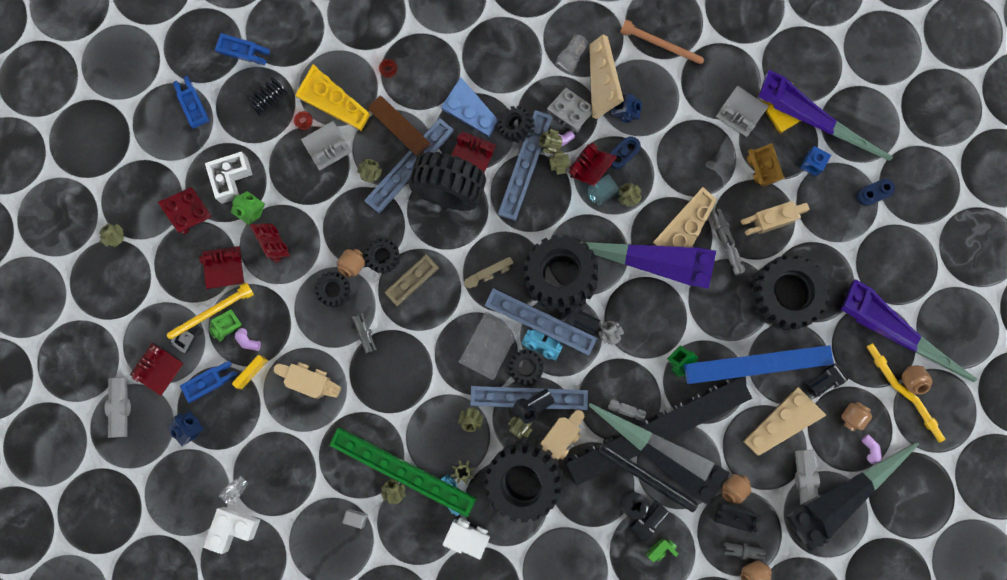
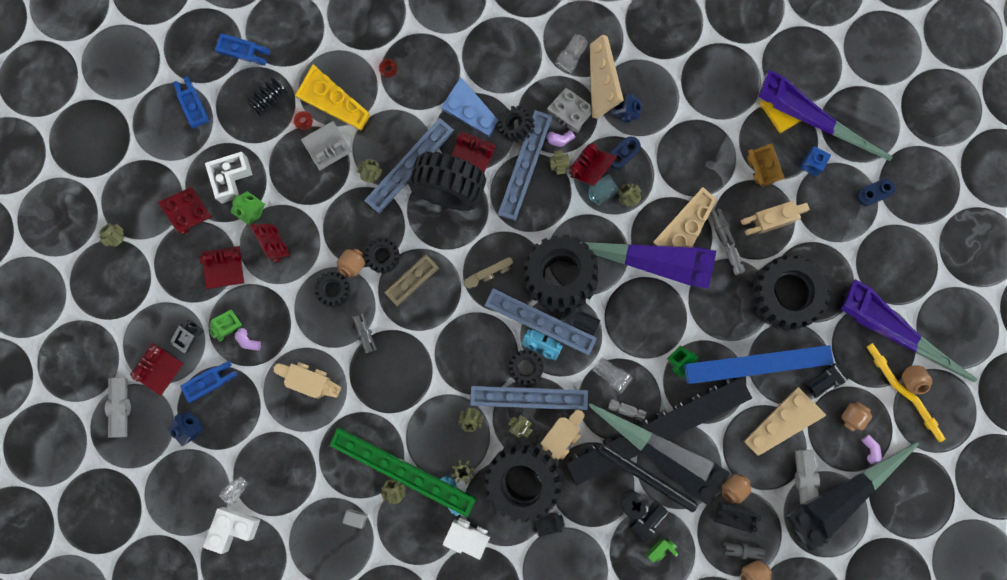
(243, 292): yellow piece -> none
(249, 372): yellow tile -> none
(399, 126): reddish brown tile -> none
(489, 345): clear plate -> none
(528, 409): black piece -> none
(550, 141): olive gear -> none
(550, 524): none -> black bracket
(610, 332): light grey gear -> none
(616, 378): none -> clear piece
(628, 29): nougat piece -> none
(742, 111): light grey hinge -> none

